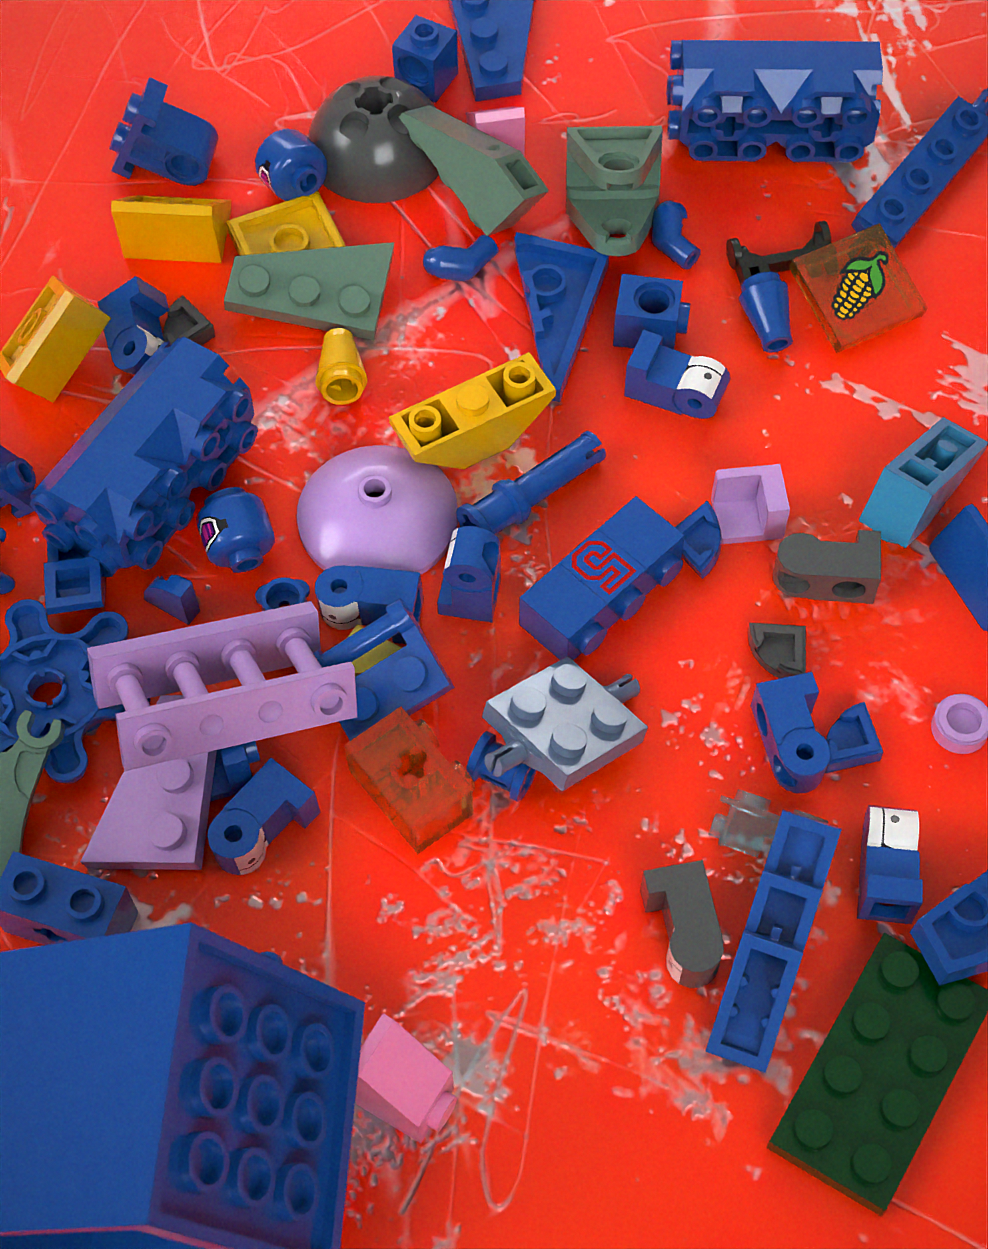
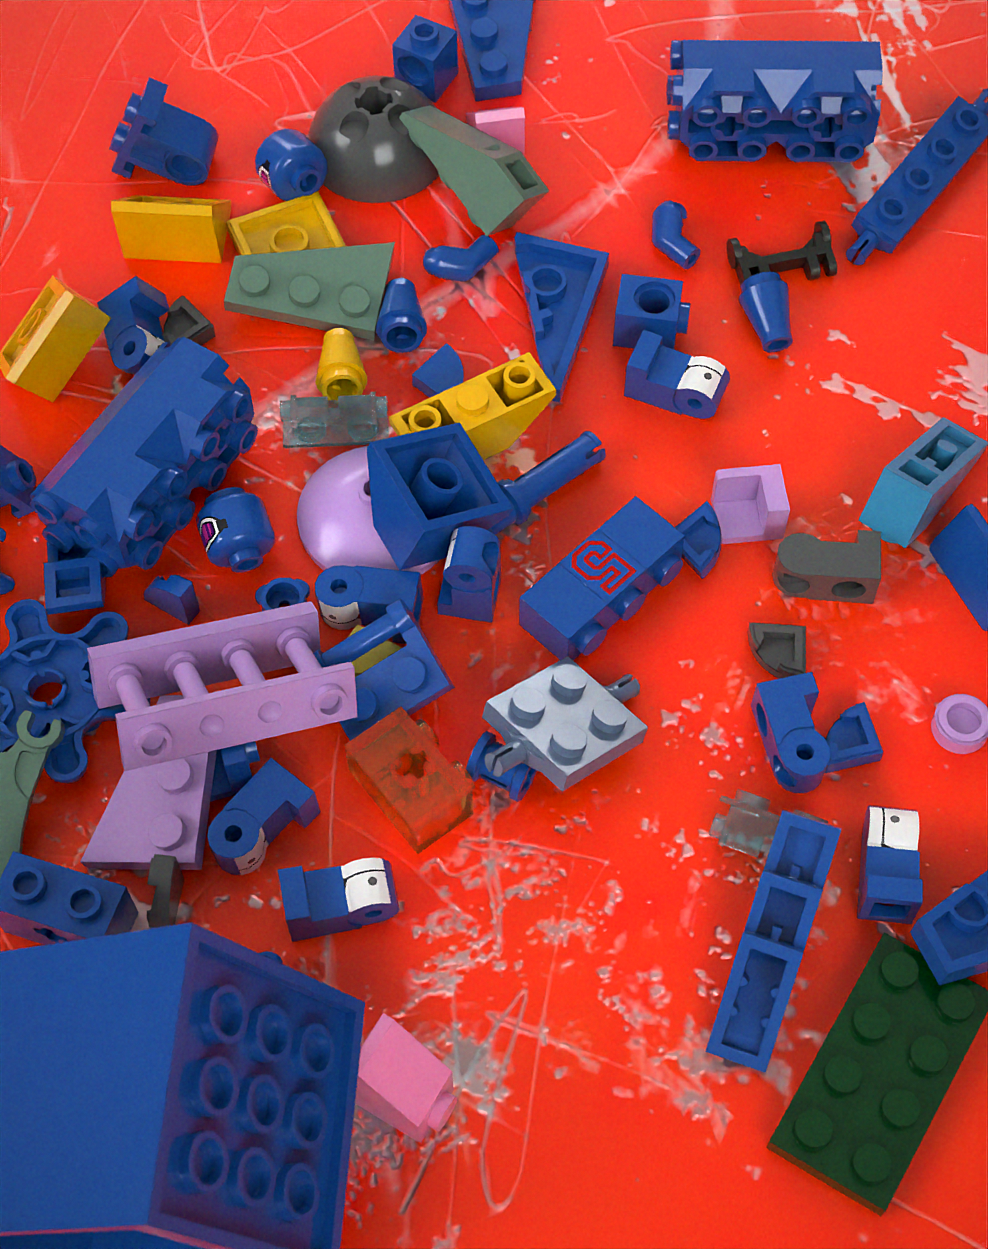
(169, 882): none -> dark grey tile
(334, 422): none -> clear light blue hinge
(337, 897): none -> blue leg
(401, 319): none -> blue cone
(427, 489): none -> blue slope
(439, 372): none -> blue tile
(613, 184): sand green piece -> none
(689, 919): dark grey leg -> none
(858, 287): clear orange tile -> none

